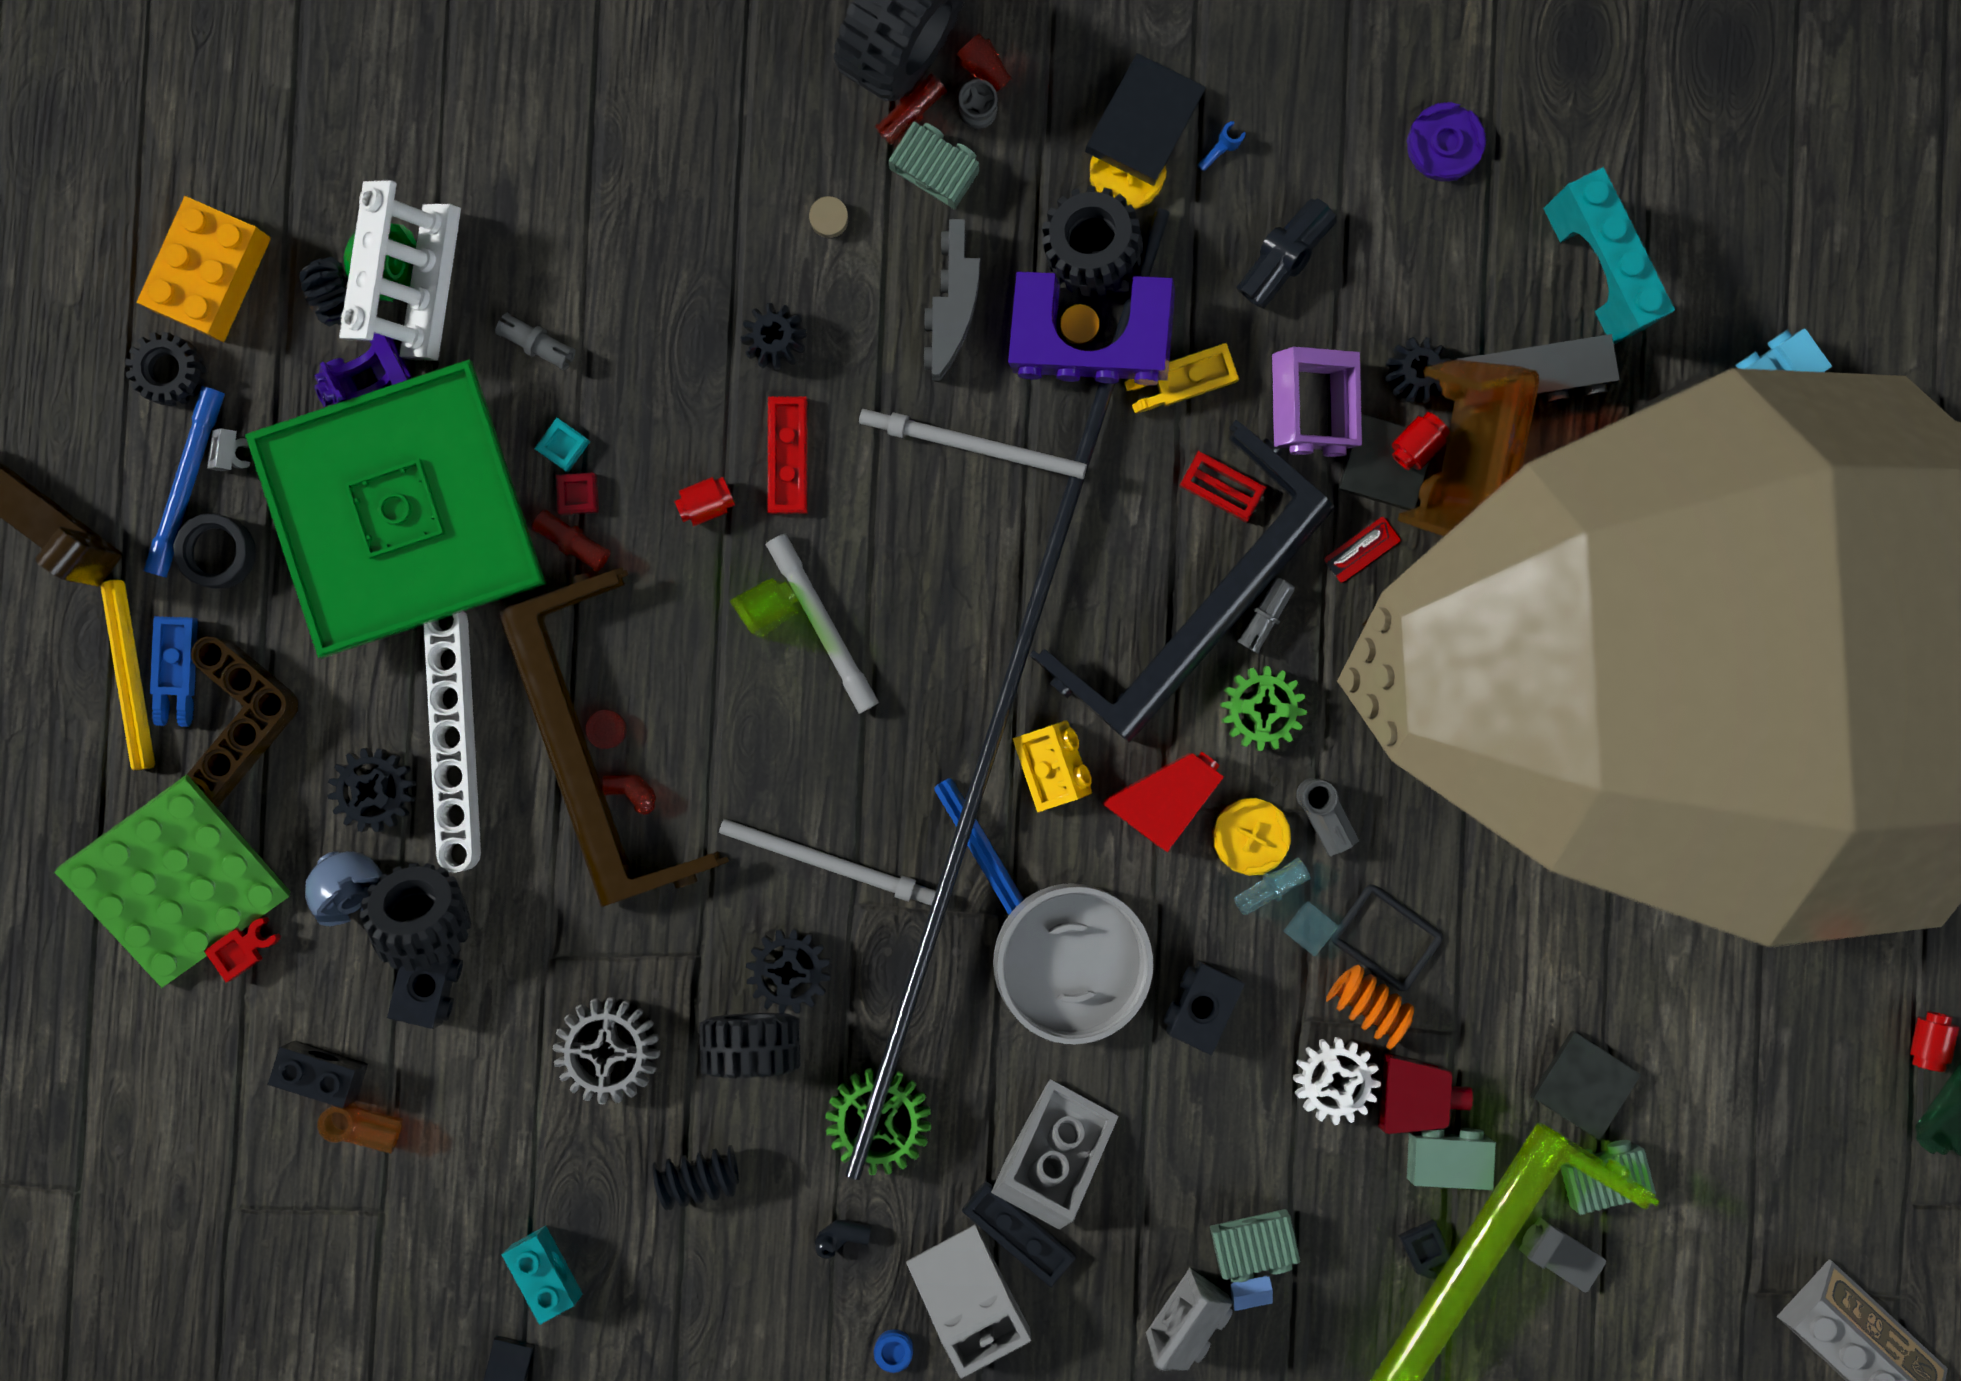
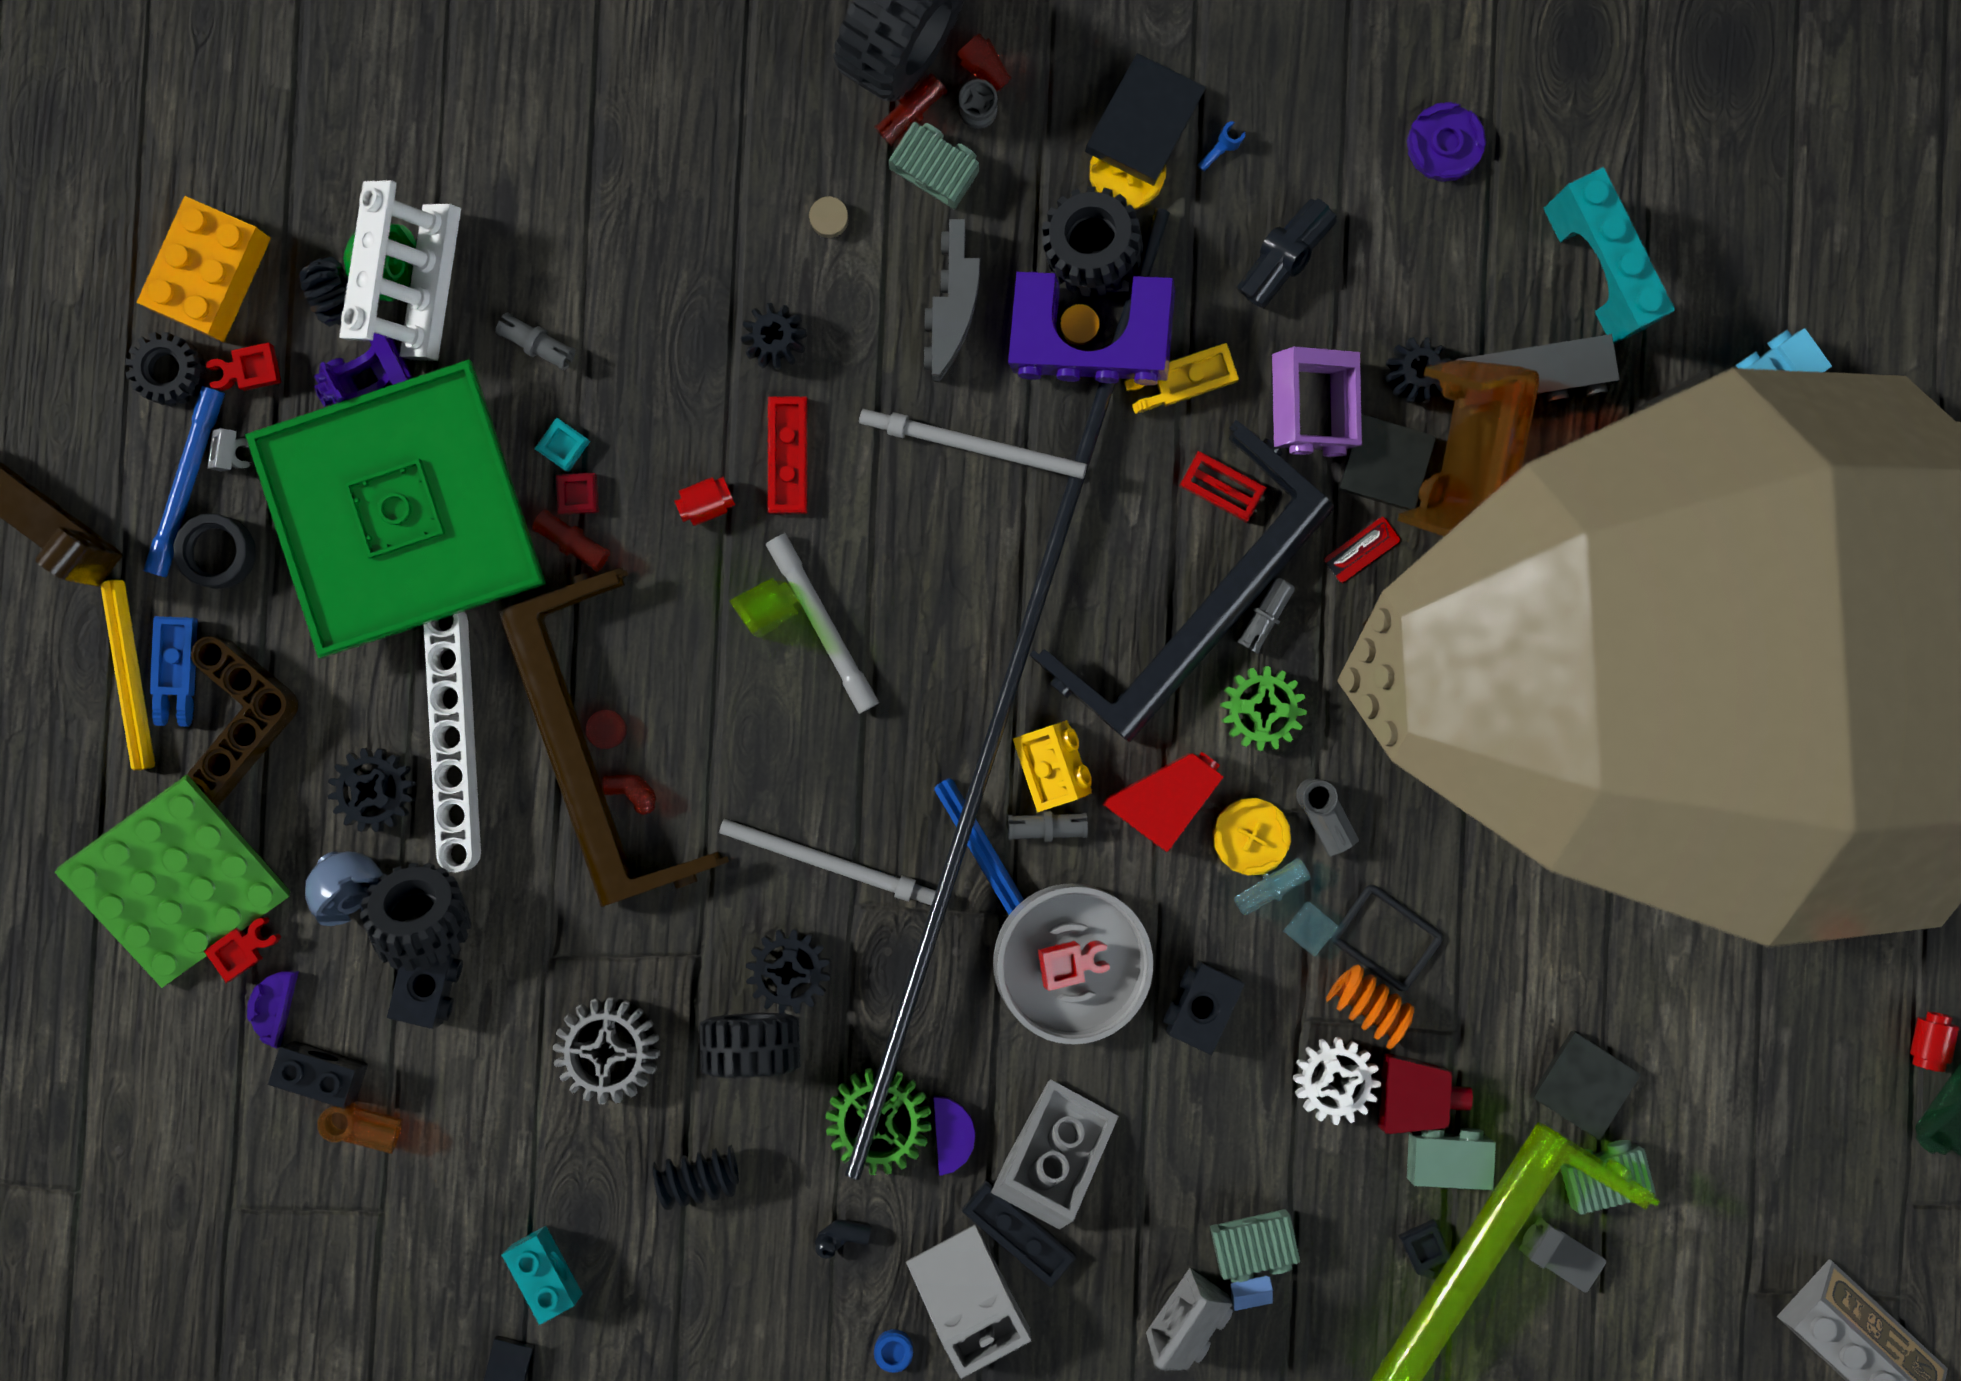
(251, 368): none -> red plate
(270, 1006): none -> dark purple tile
(954, 1134): none -> dark purple tile
(1047, 826): none -> dark grey pin
(1066, 963): none -> plate
(1420, 441): red brick -> none

